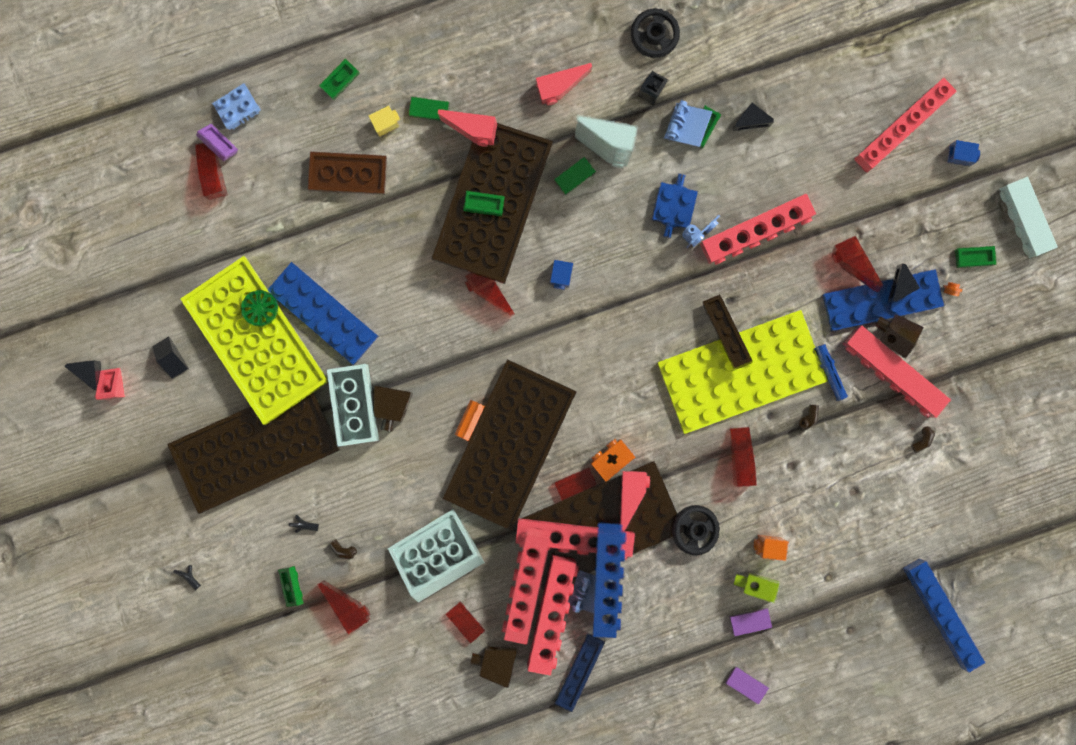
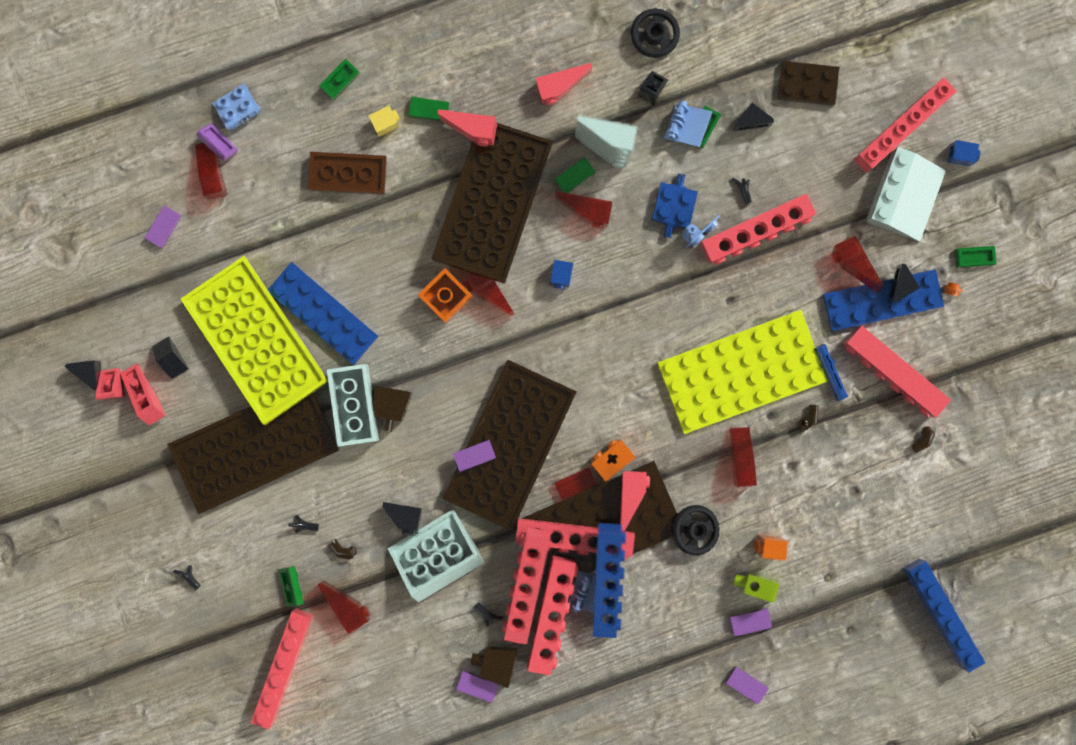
(142, 395): none -> coral slope
(163, 226): none -> medium lavender tile
(259, 308): green wheel -> none
(282, 668): none -> coral brick
(404, 517): none -> black slope
(445, 295): none -> orange brick
(465, 622): clear red tile -> none
(469, 420): orange axle -> none
(474, 455): none -> medium lavender tile
(477, 686): none -> medium lavender tile
(484, 203): green tile -> none
(488, 616): none -> black bar
(579, 672): dark blue tile -> none
(591, 210): none -> clear red slope
(727, 332): dark brown plate -> none
(744, 188): none -> black bar
(808, 83): none -> dark brown plate
(899, 334): dark brown torso -> none
(906, 194): none -> light aqua slope
(1028, 217): light aqua brick -> none

